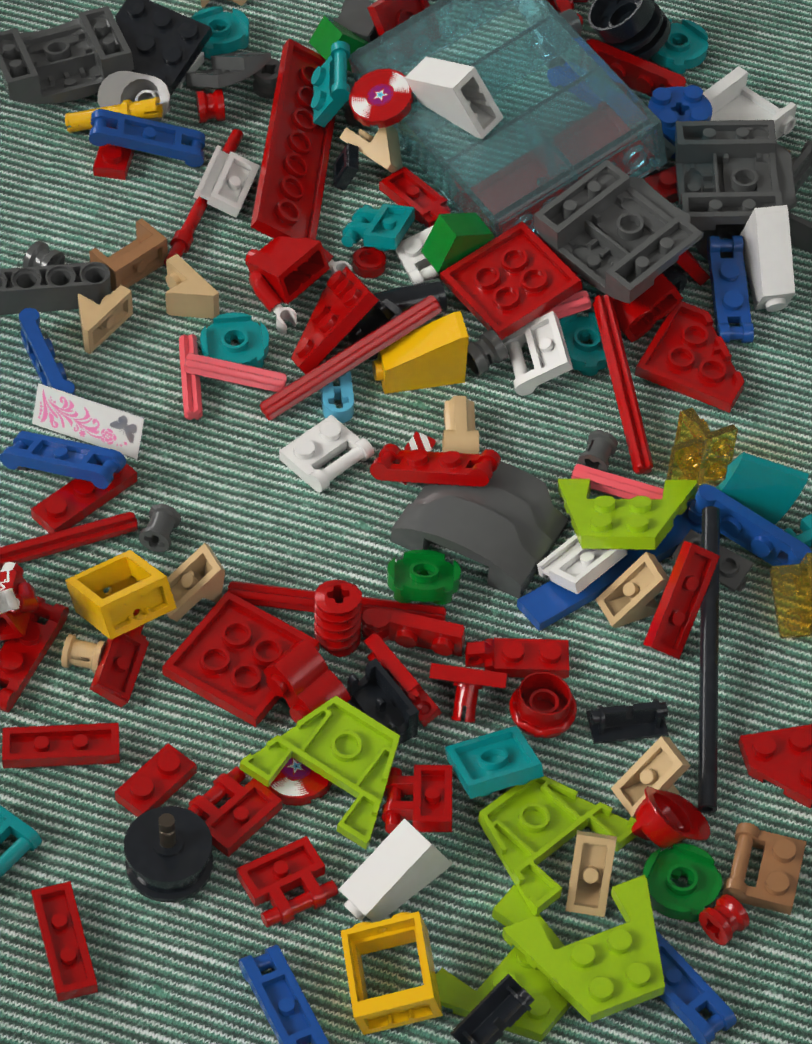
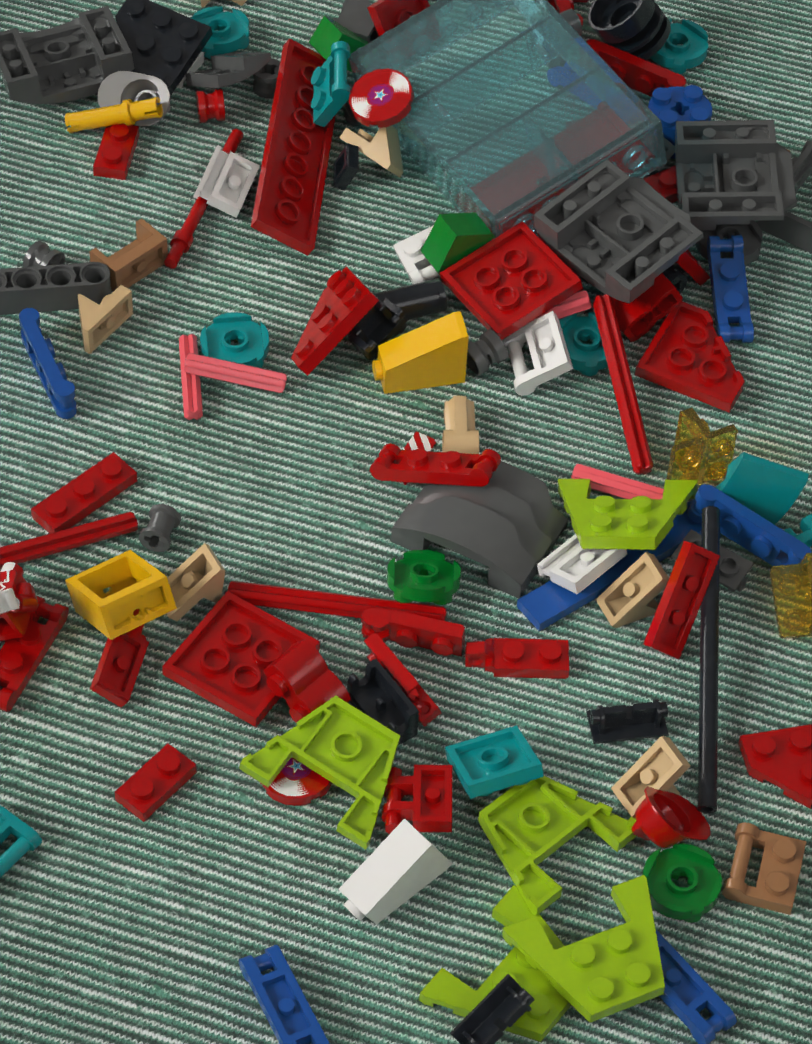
(60, 745): red plate -> none
(64, 458): blue plate -> none
(64, 941): red plate -> none
(81, 653): tan bush -> none
(88, 420): white sticker -> none
(147, 136): blue plate -> none
(168, 854): black wheel -> none
(189, 292): tan slope -> none
(241, 815): red plate -> none
(282, 871): red plate -> none
(287, 269): red torso -> none
(319, 447): white plate -> none
(338, 617): red piece -> none
(344, 393): medium azure beam -> none
(350, 357): red axle -> none
(369, 262): red tile -> none
(379, 227): teal plate -> none
(398, 1007): yellow window -> none
(411, 191): red hinge -> none
(455, 94): white slope -> none
(467, 684): red tile -> none
(543, 705): red piece -> none
(590, 873): tan slope -> none
(599, 449): dark grey bush -> none
(724, 919): red wheel -> none
(735, 101): white panel -> none
(769, 257): white slope -> none

